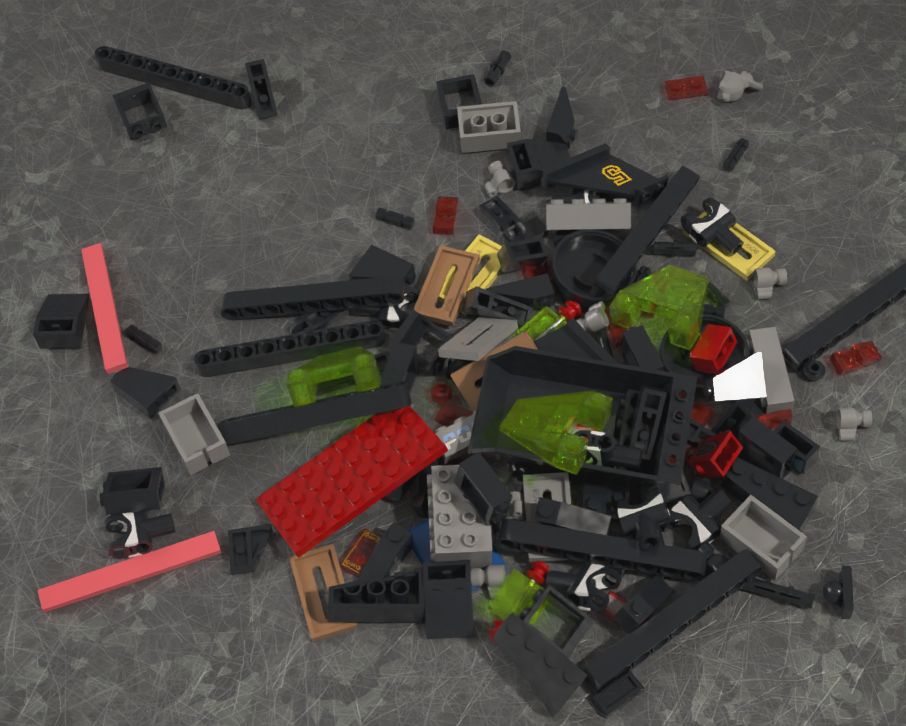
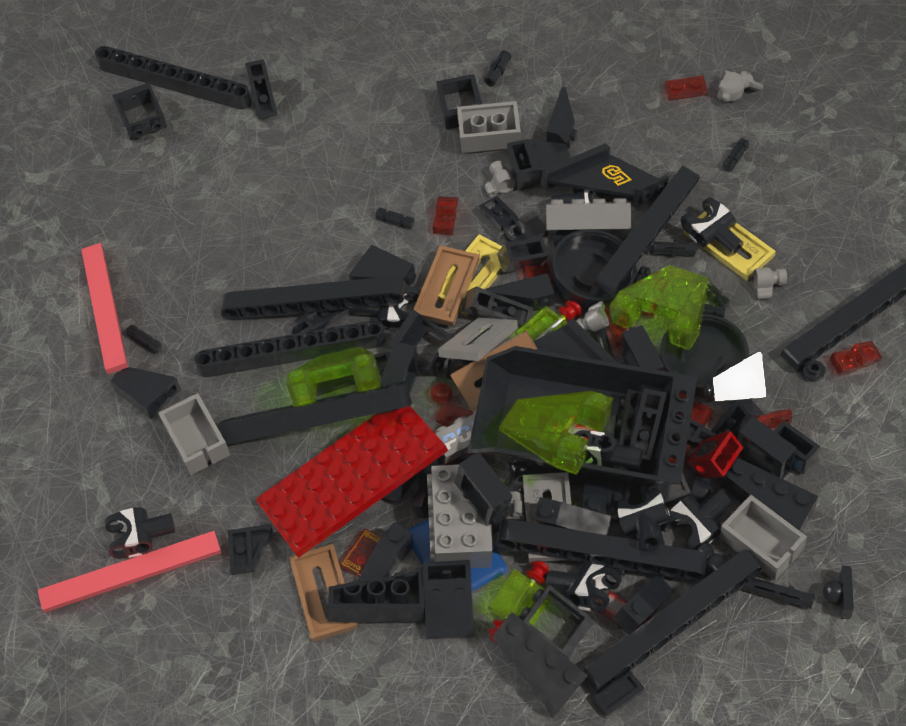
(61, 321): black slope -> none
(133, 491): black window -> none
(492, 576): light grey piece -> none
(713, 349): red brick -> none
(777, 383): light grey brick -> none
(849, 419): light grey piece -> none

